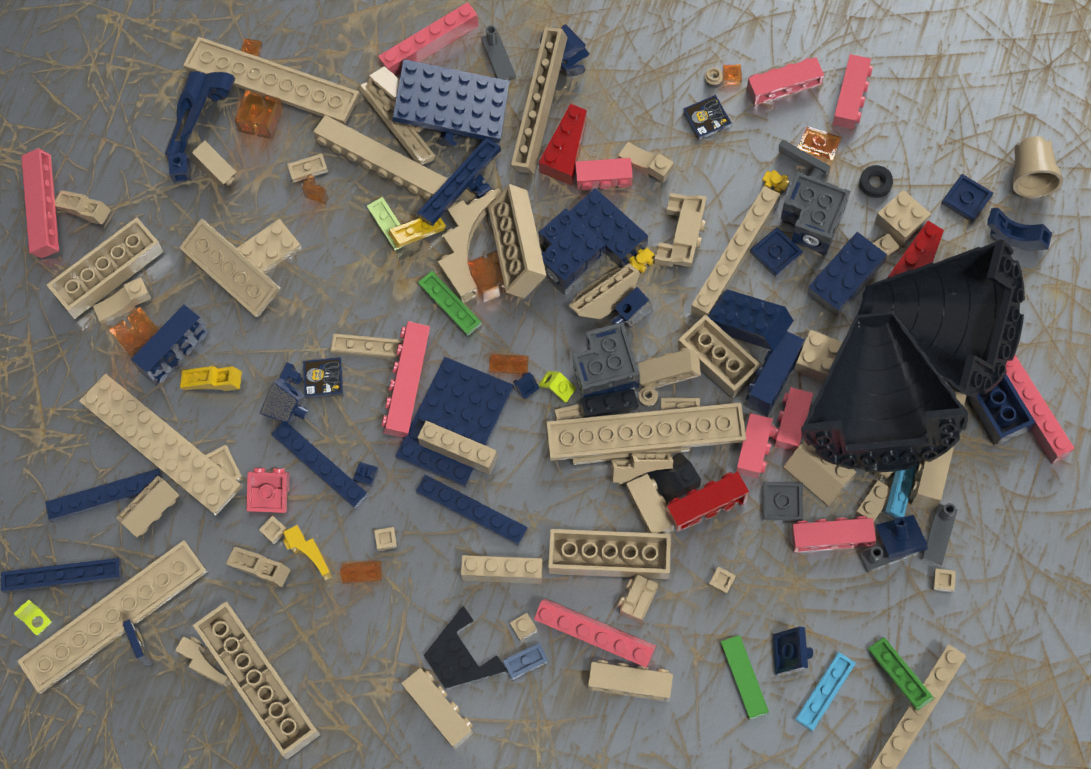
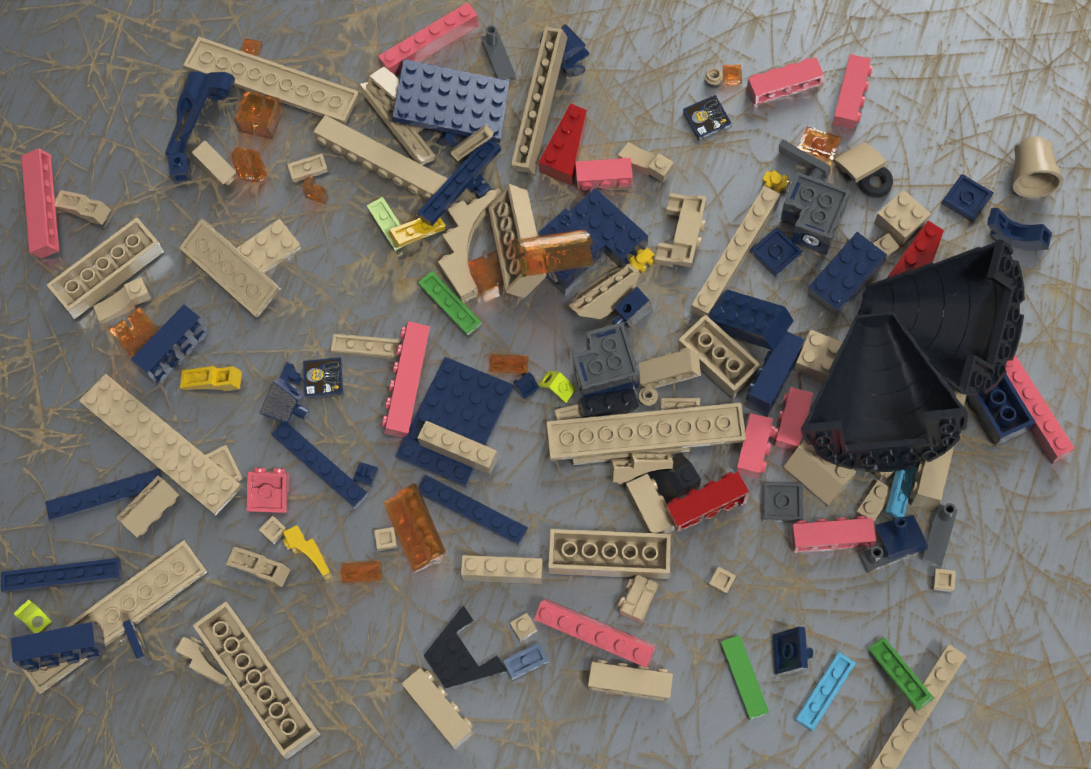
(58, 646): none -> dark blue brick
(249, 165): none -> clear orange brick
(415, 528): none -> clear orange brick
(472, 142): none -> tan piece
(553, 252): none -> clear orange brick
(860, 161): none -> tan slope

